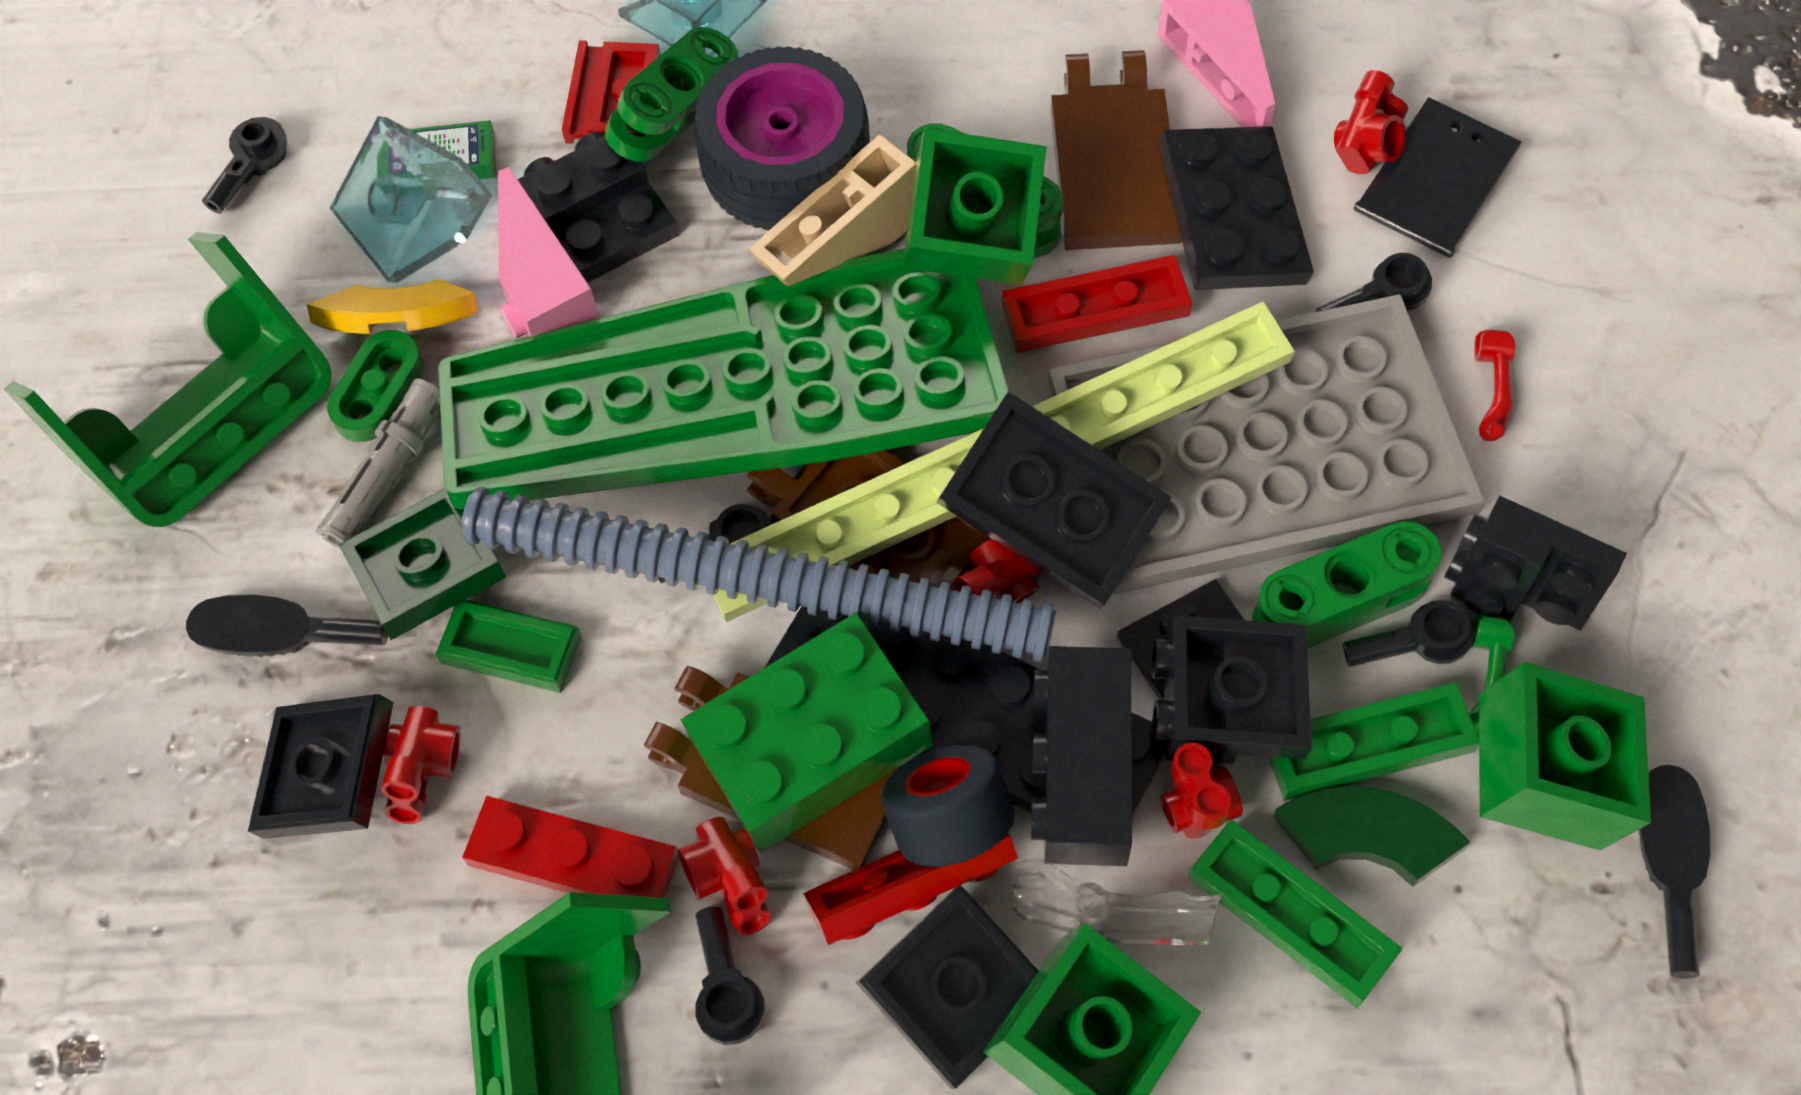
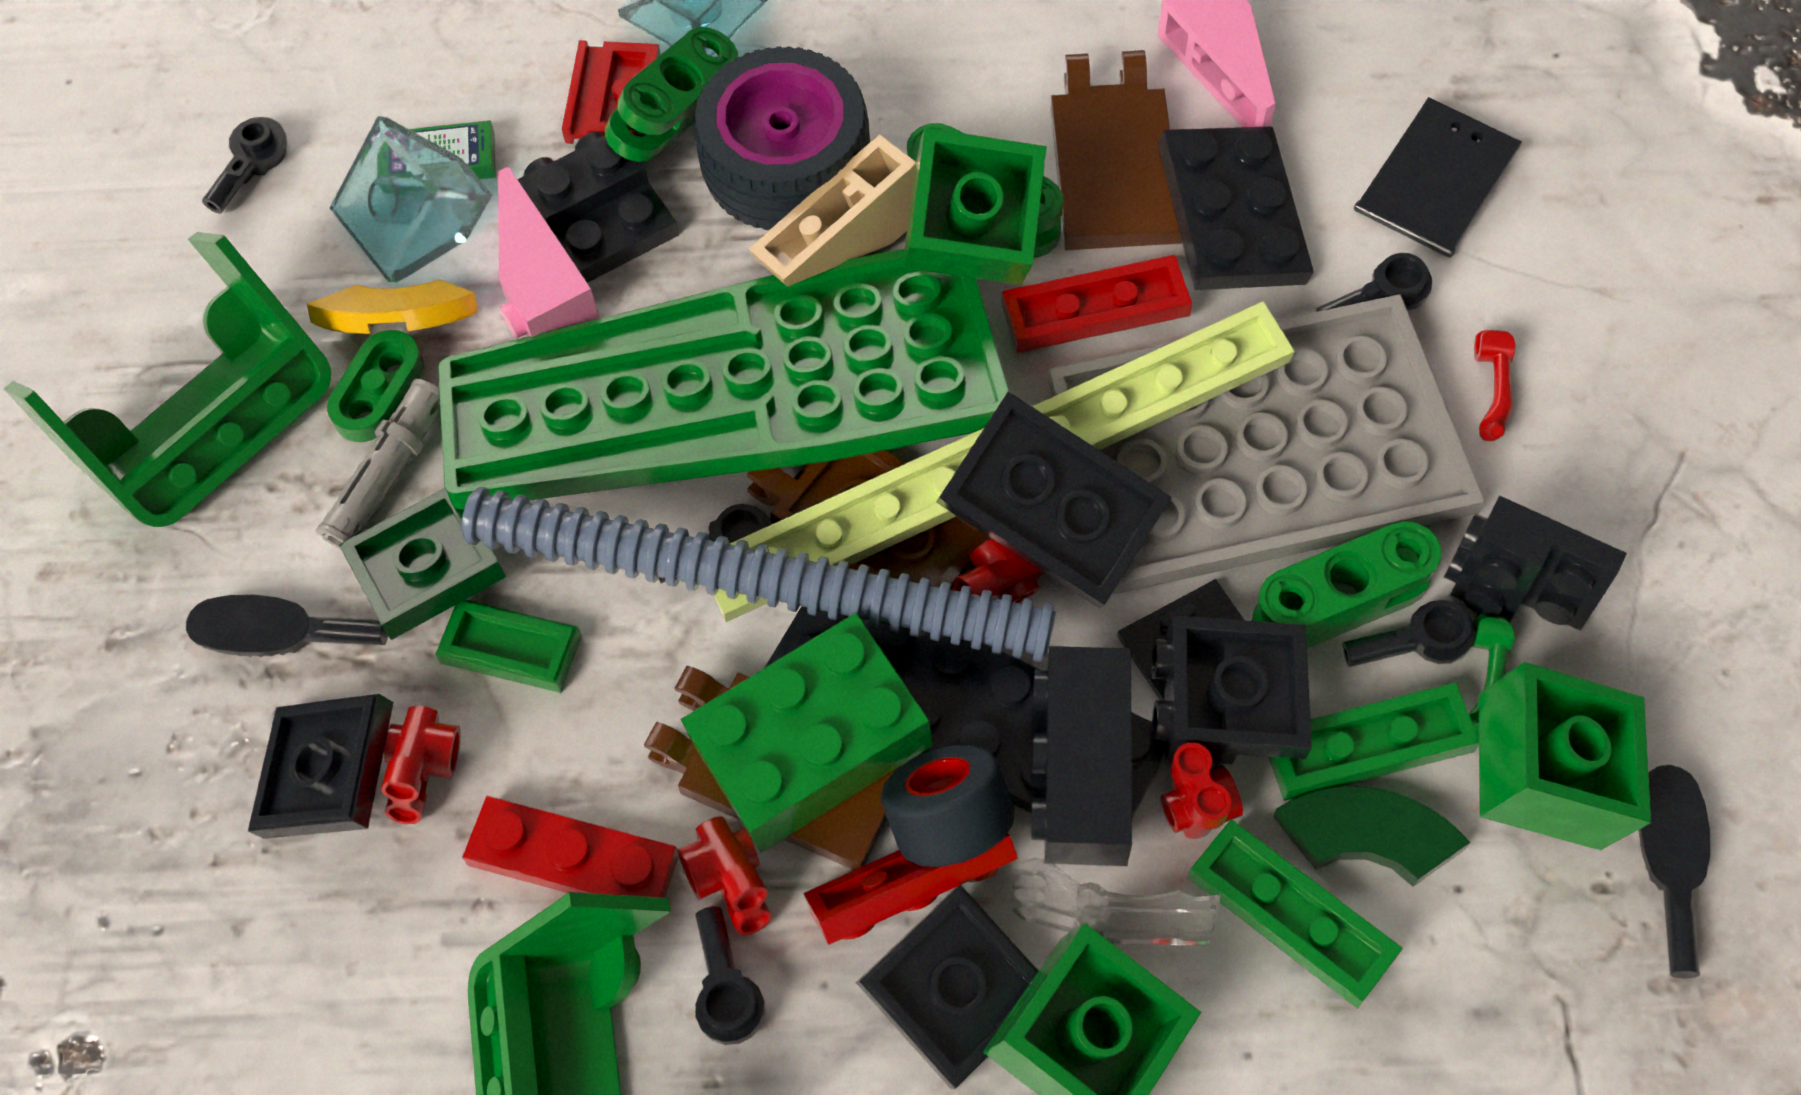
(1374, 127): red plate -> none

